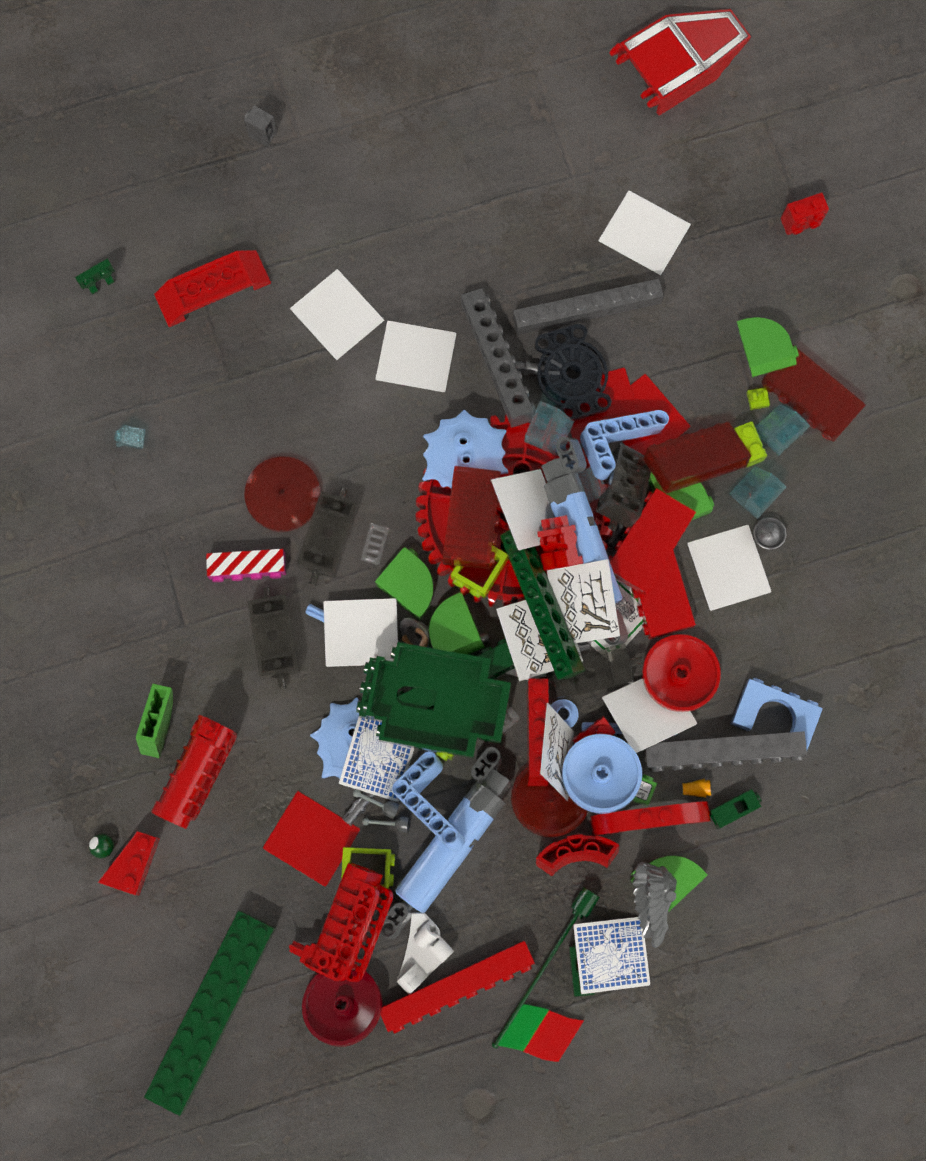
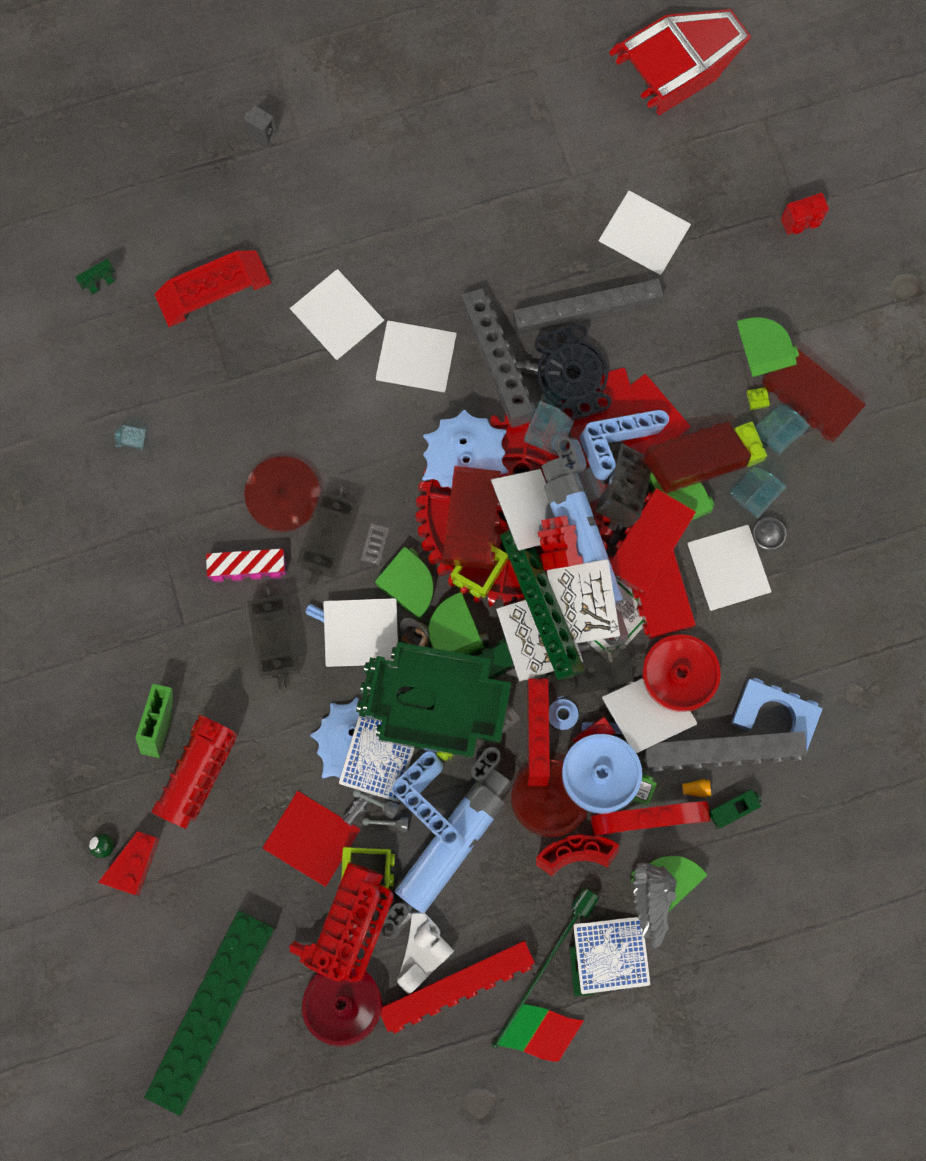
(556, 745): white sticker -> none

